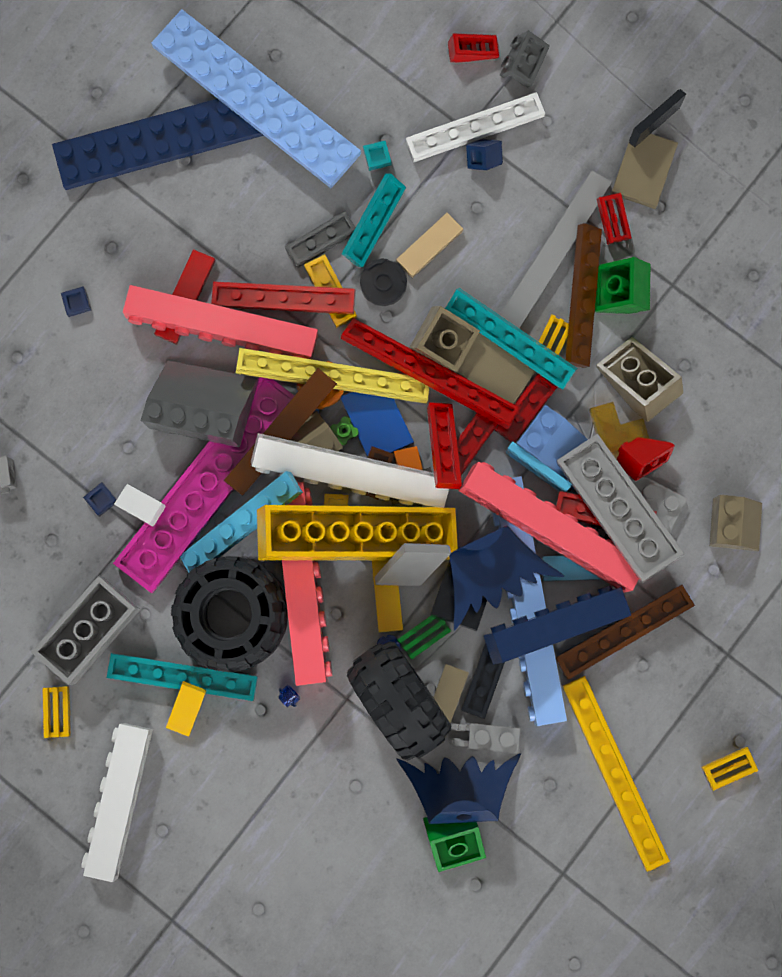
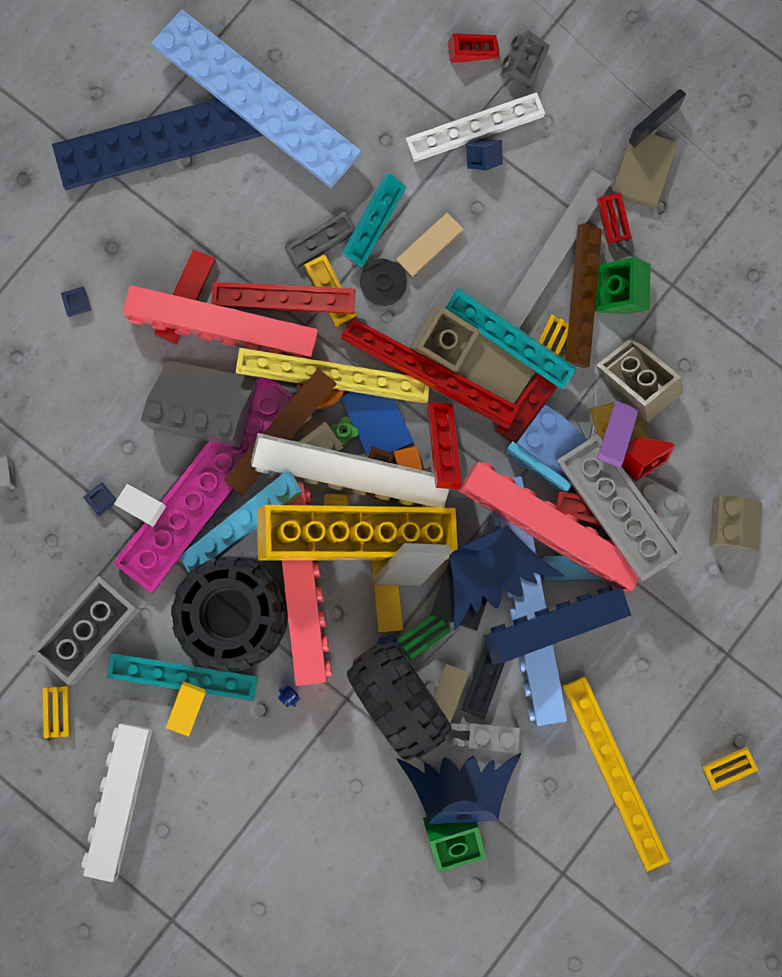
(377, 155): teal plate -> none
(473, 439): red tile -> none
(618, 434): none -> medium lavender tile
(624, 632): reddish brown plate -> none

